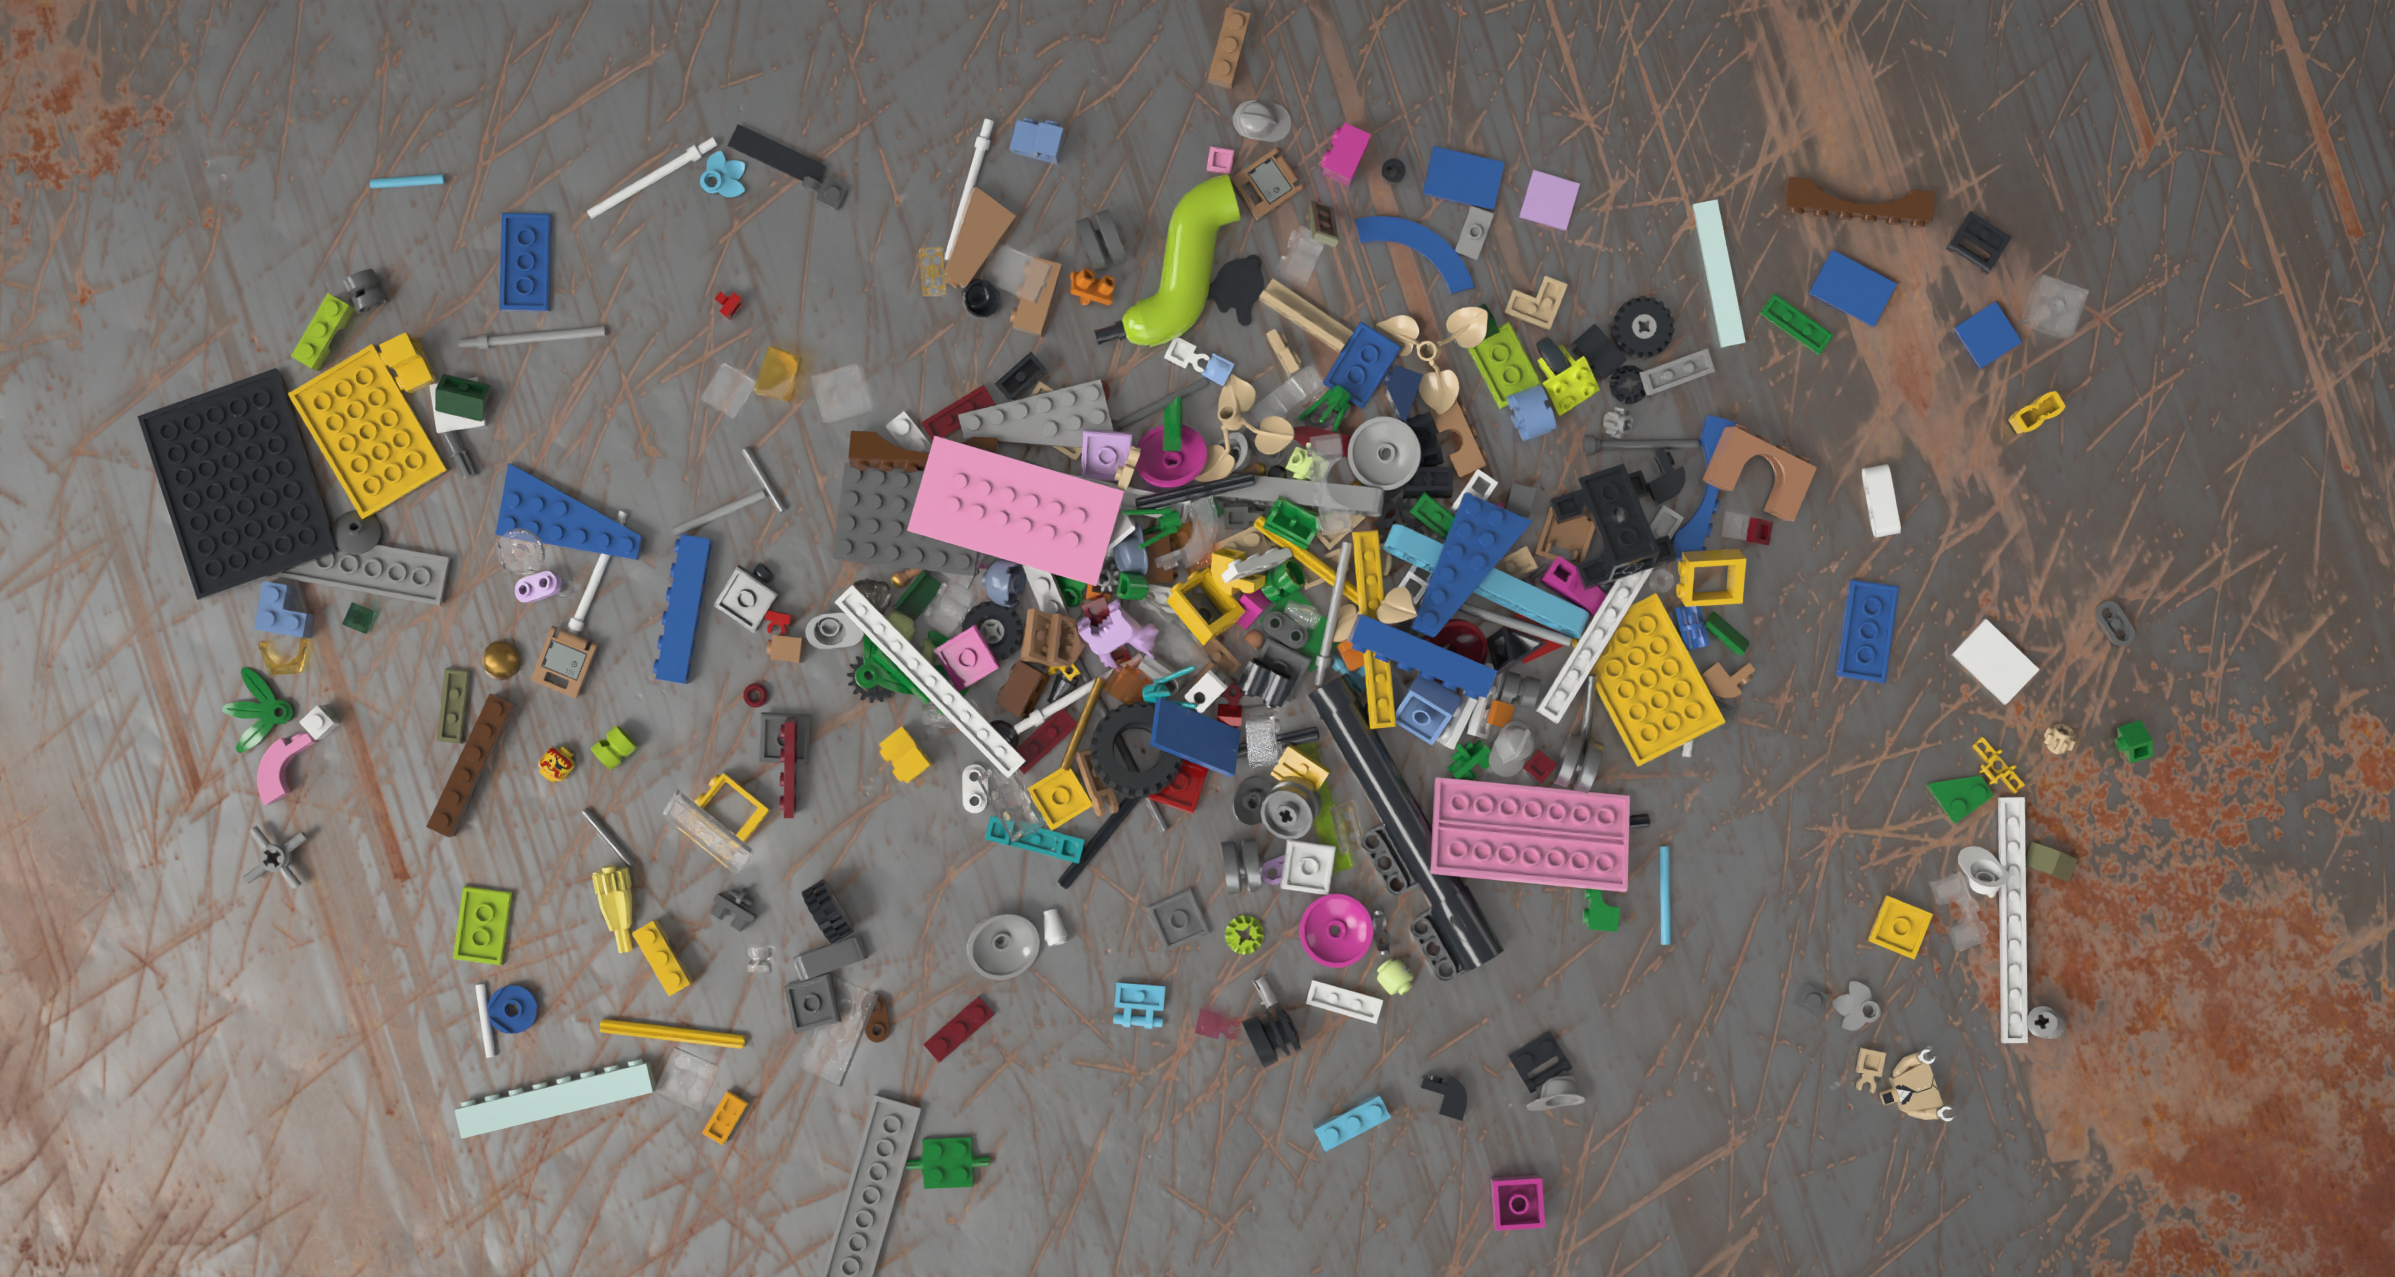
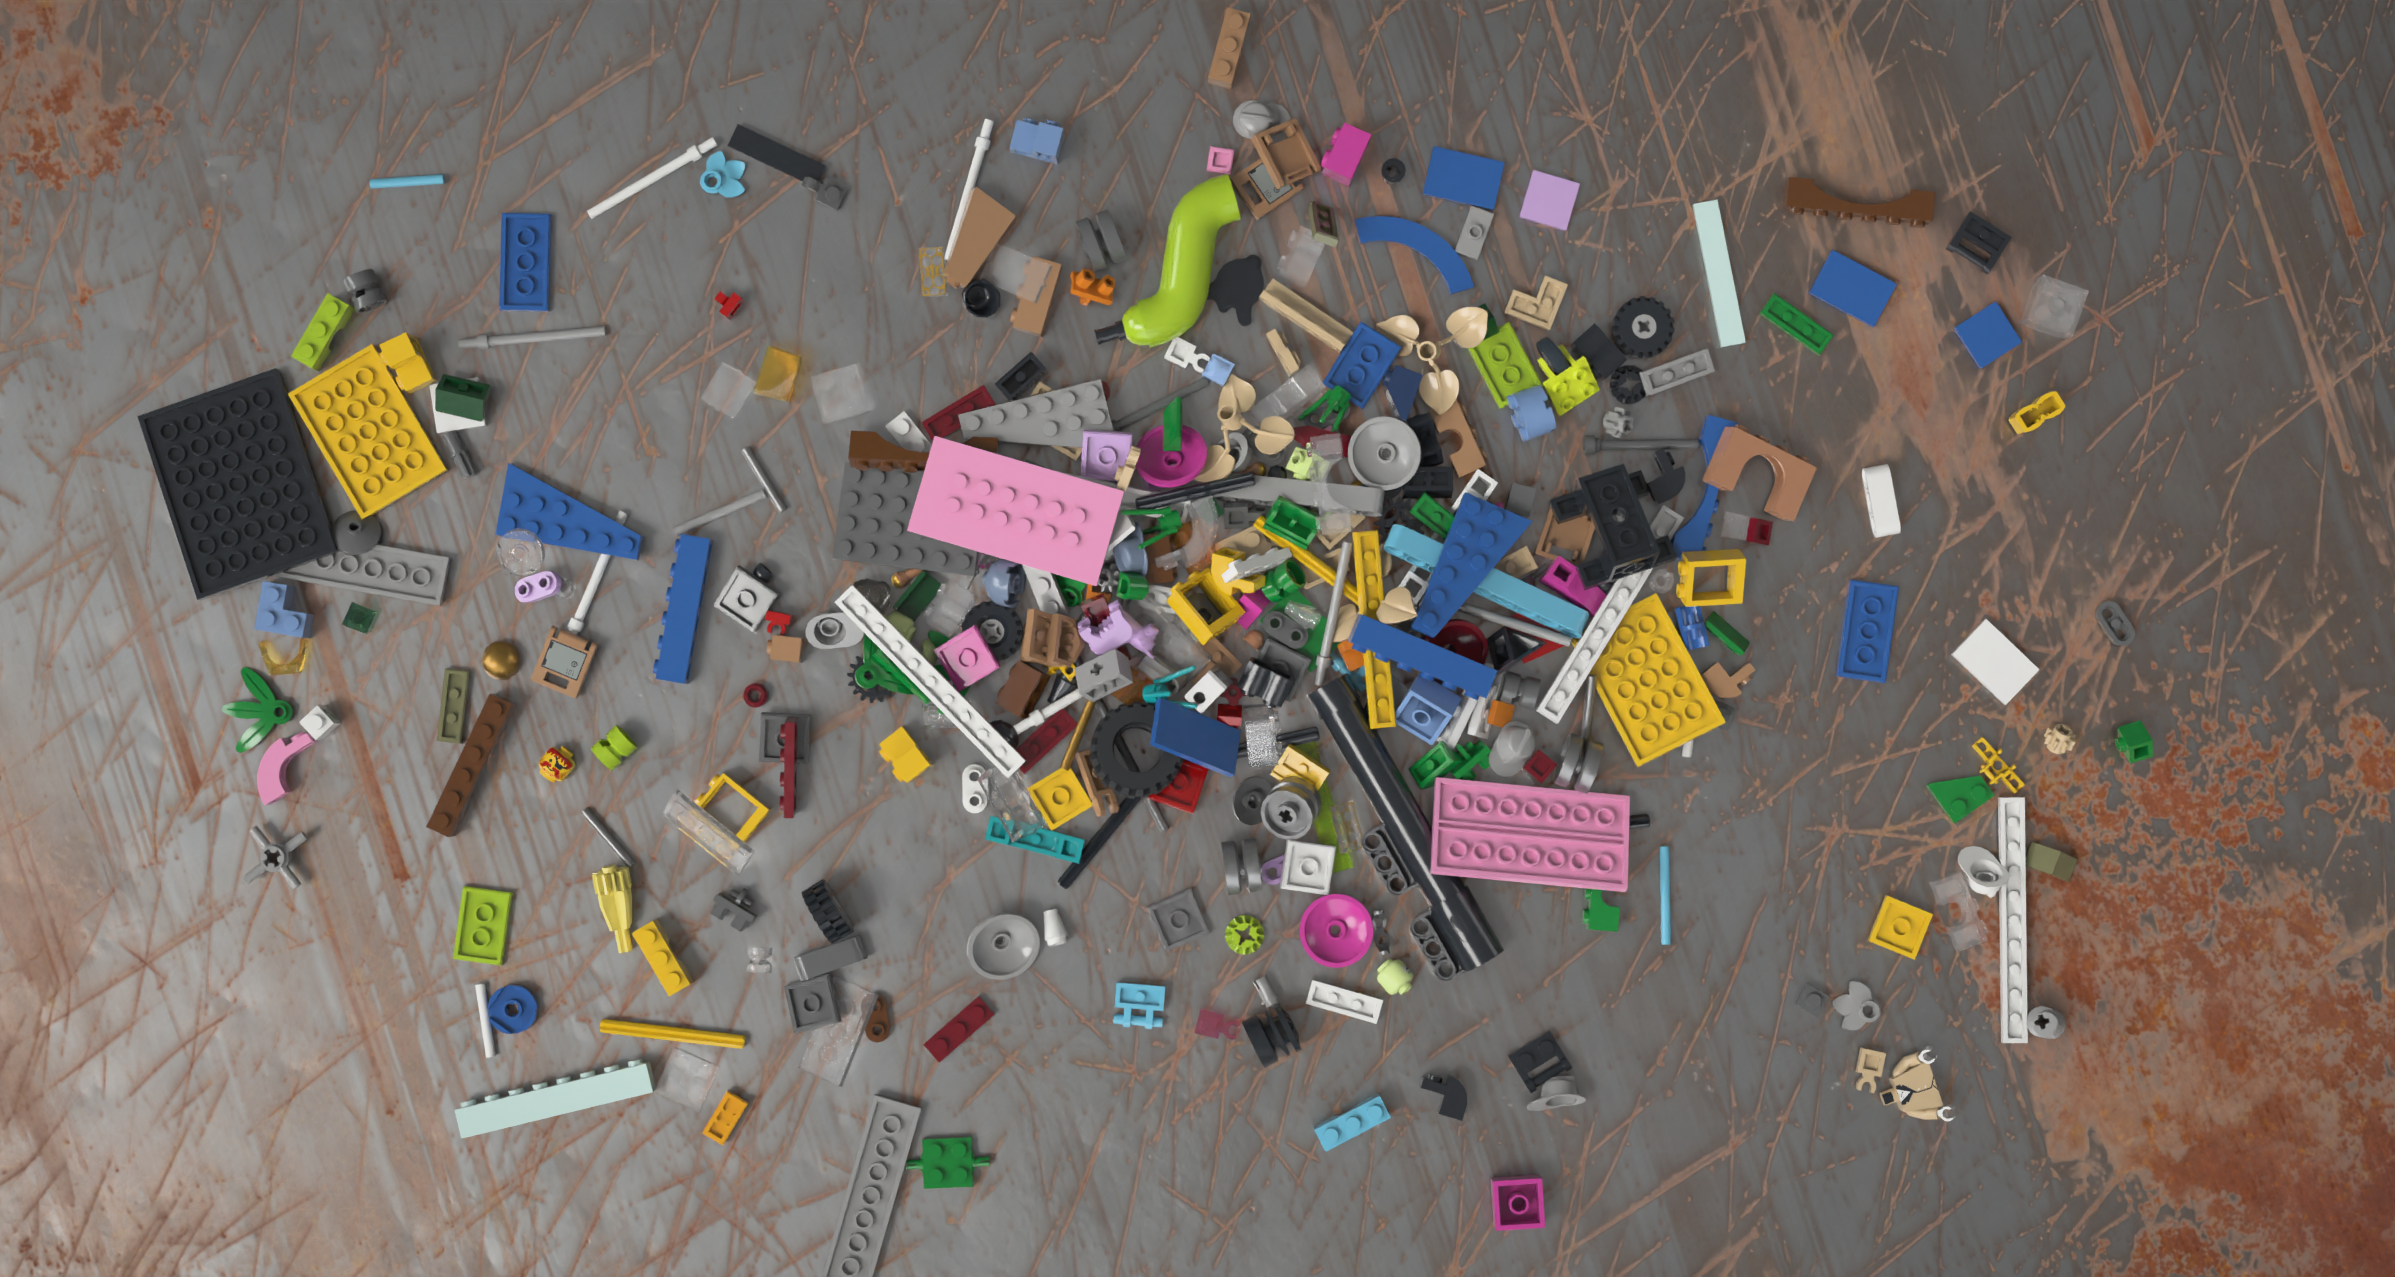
(1103, 675): none -> light grey brick
(1288, 159): none -> medium nougat container
(1434, 764): none -> green slope

